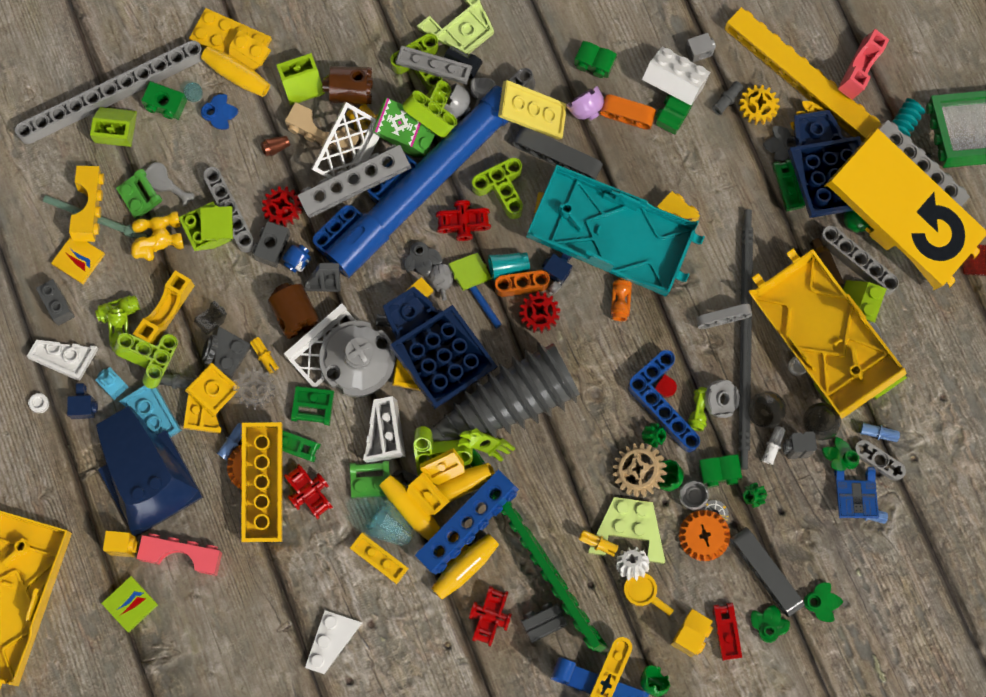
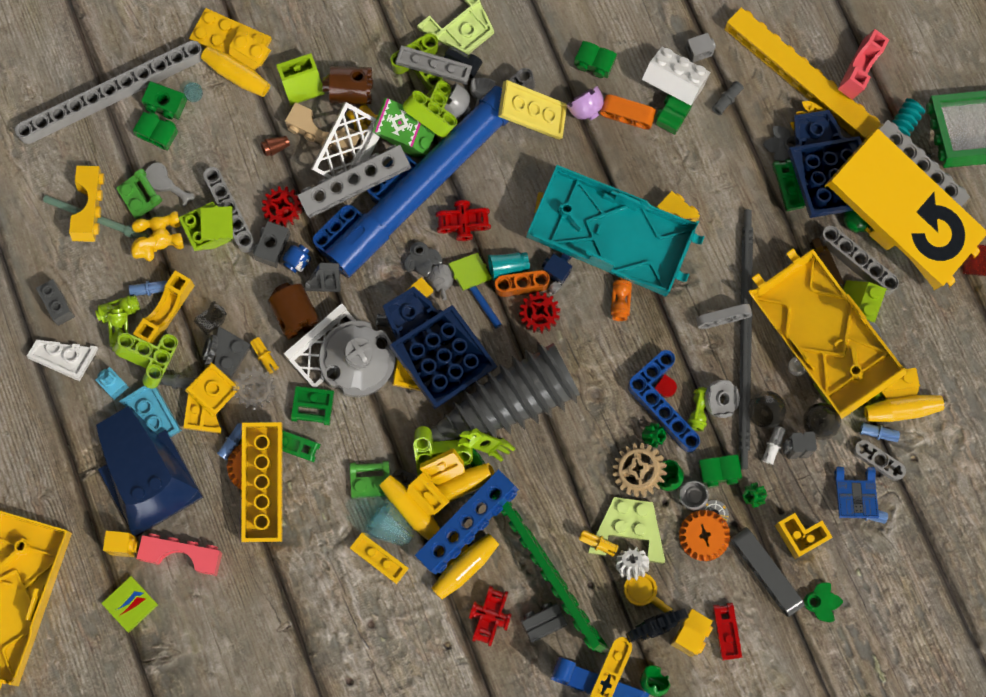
(38, 403): white tile -> none
(78, 259): yellow tile -> none
(81, 405): dark blue brick -> none
(113, 126): lime slope -> none
(147, 288): none -> medium blue axle
(155, 131): none -> green brick
(222, 112): blue plate -> none
(308, 491): red axle -> none
(331, 638): white wing -> none
(385, 432): white wedge -> none
(502, 184): lime beam -> none
(556, 153): dark grey beam -> none
(657, 625): none -> black gear
(767, 103): yellow gear -> none
(771, 621): green plate -> none
(800, 540): none -> yellow brick
(841, 455): green plate -> none
(903, 401): none -> yellow plate

